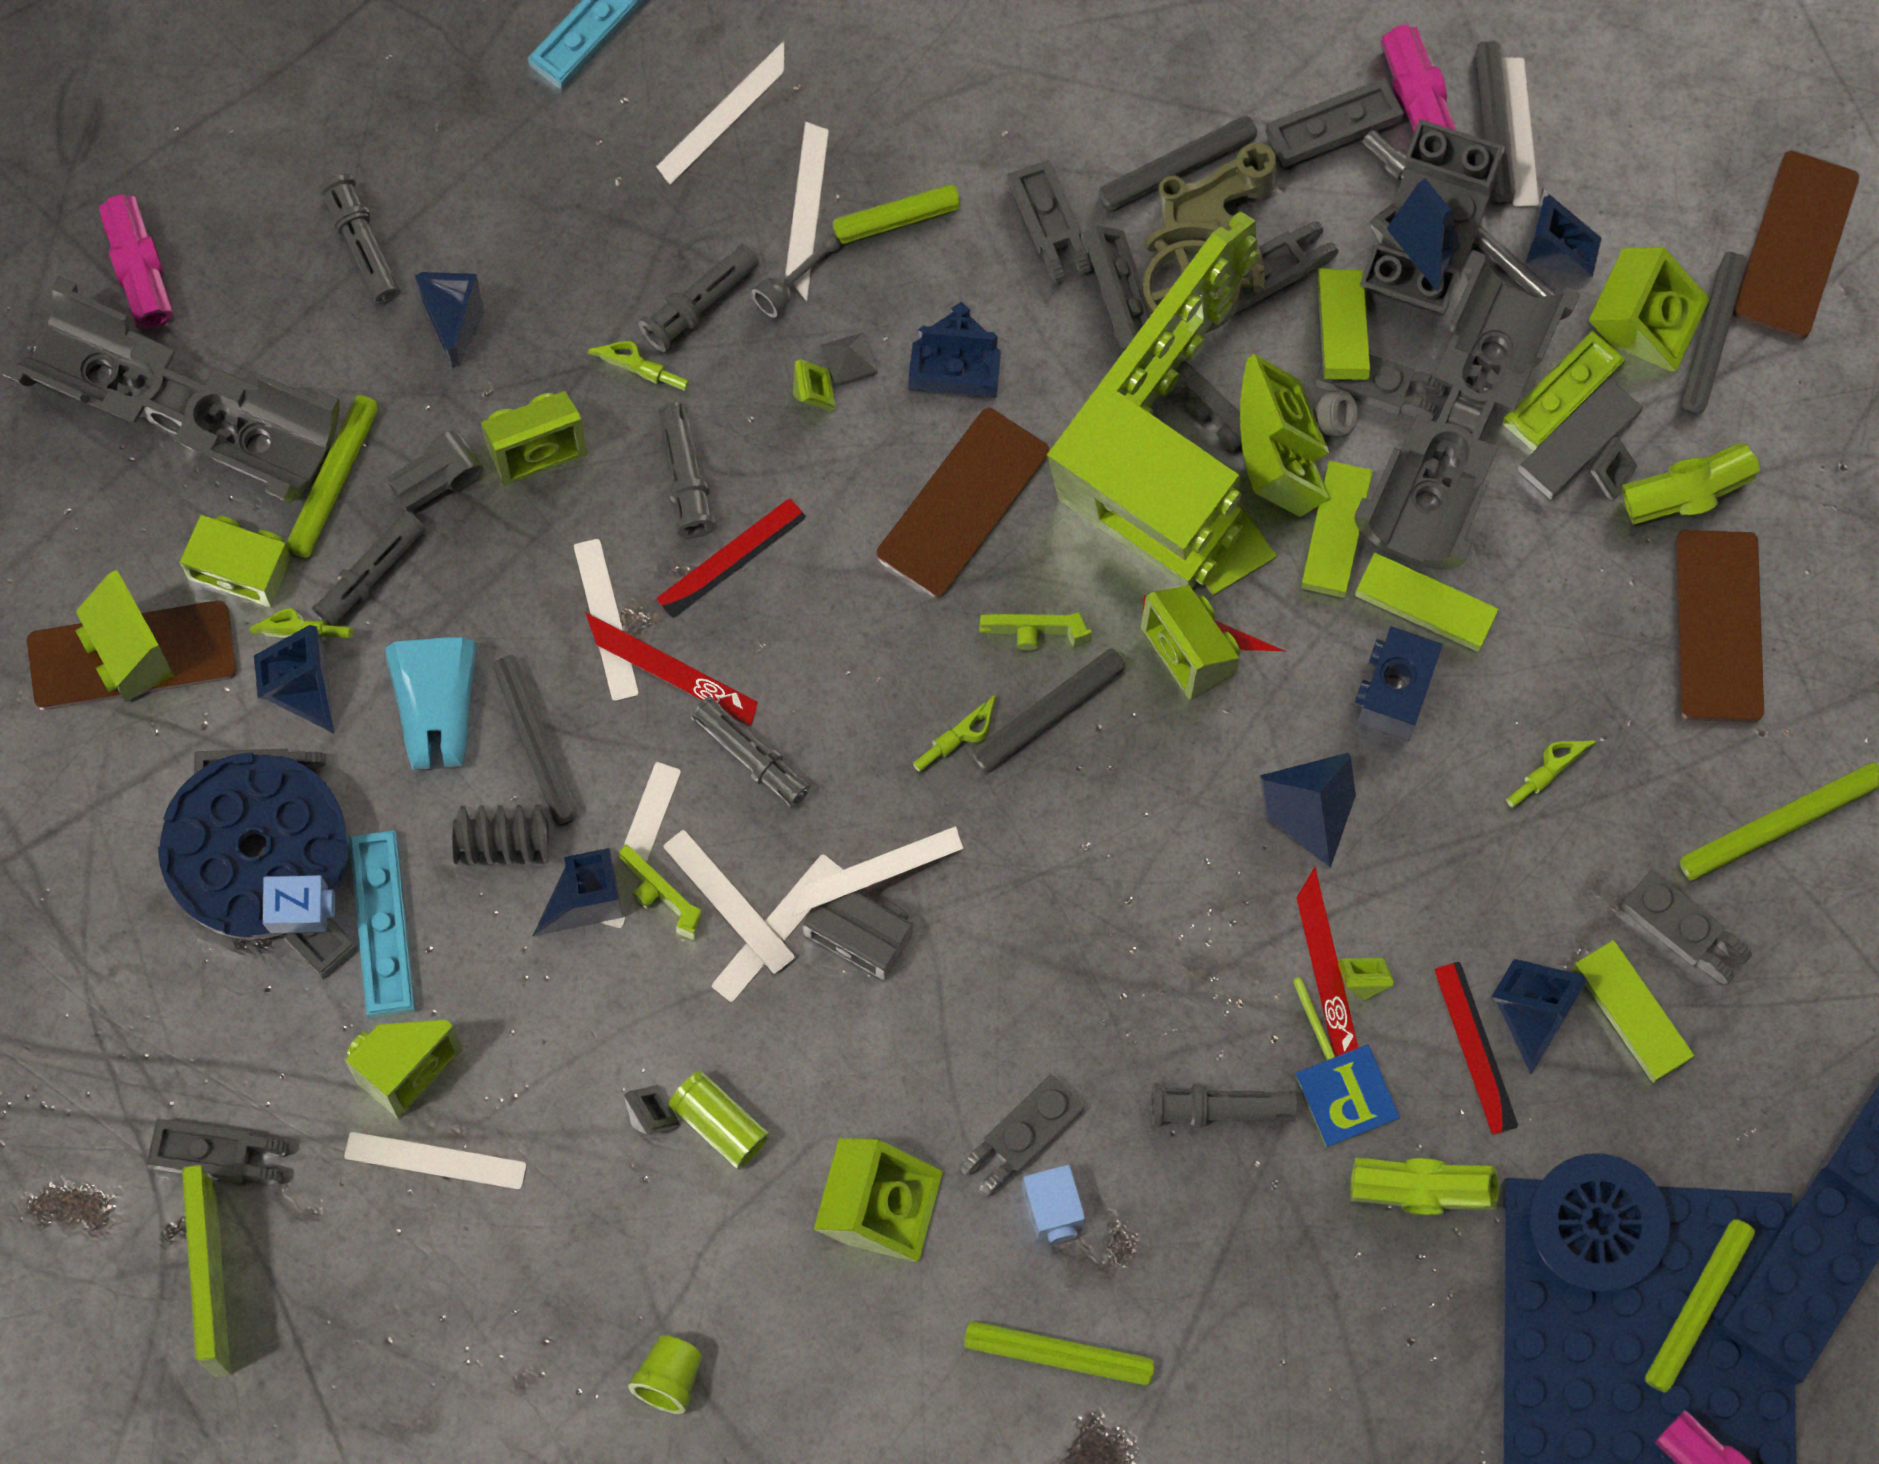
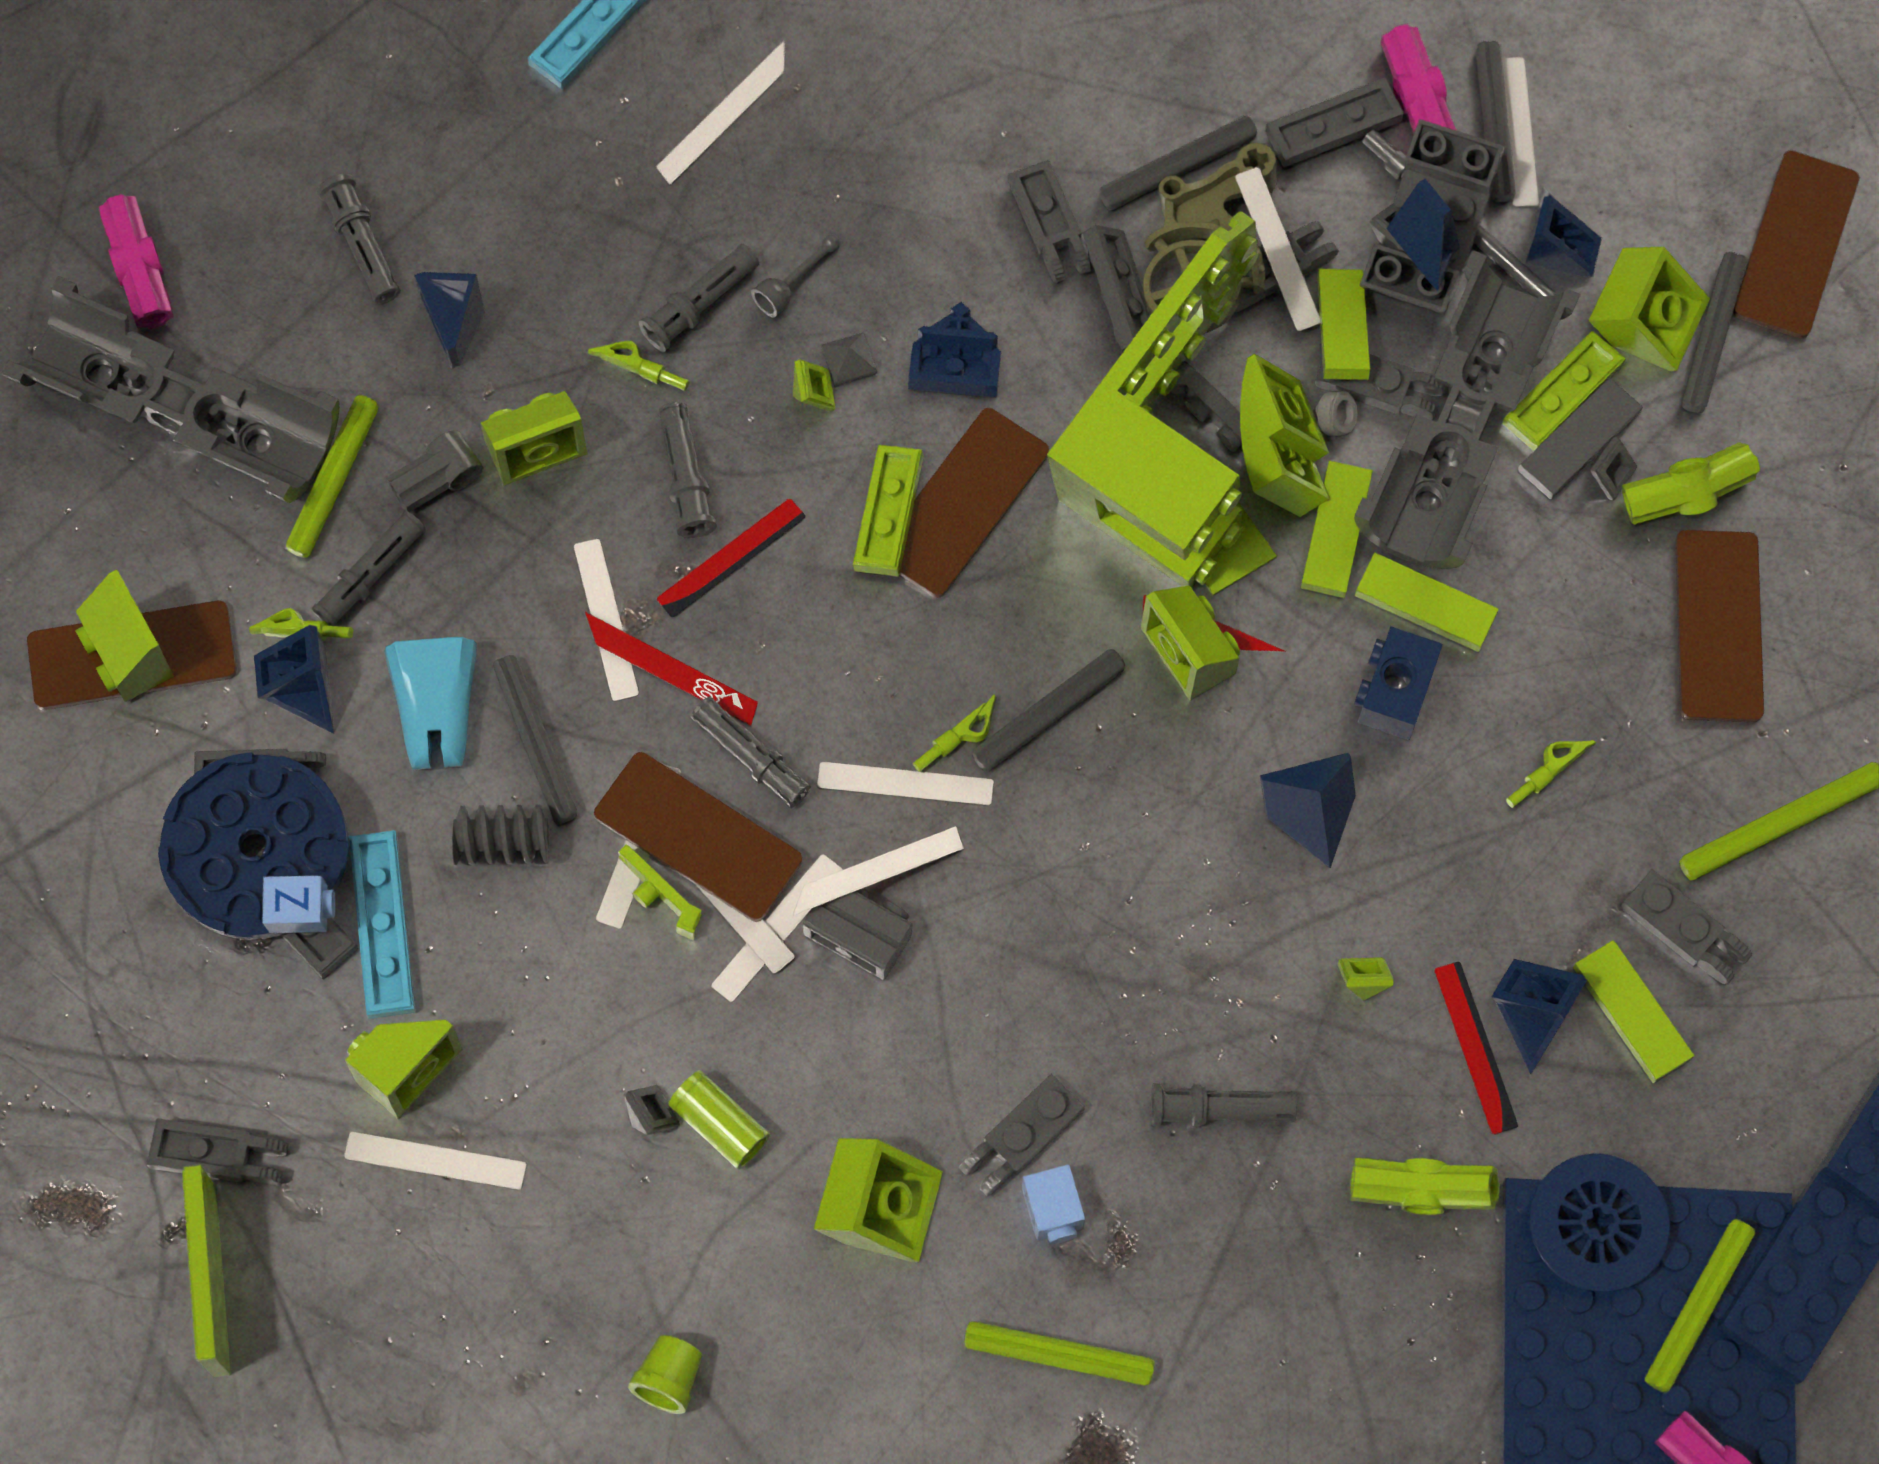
(236, 559): lime brick -> none
(583, 895): dark blue slope -> none
(698, 836): none -> reddish brown piece
(807, 202): white sticker -> none
(888, 510): none -> lime tile
(896, 213): lime axle -> none
(905, 783): none -> white sticker
(1031, 625): lime piece -> none
(1278, 249): none -> white sticker
(1326, 967): red sticker -> none
(1346, 1090): blue piece -> none

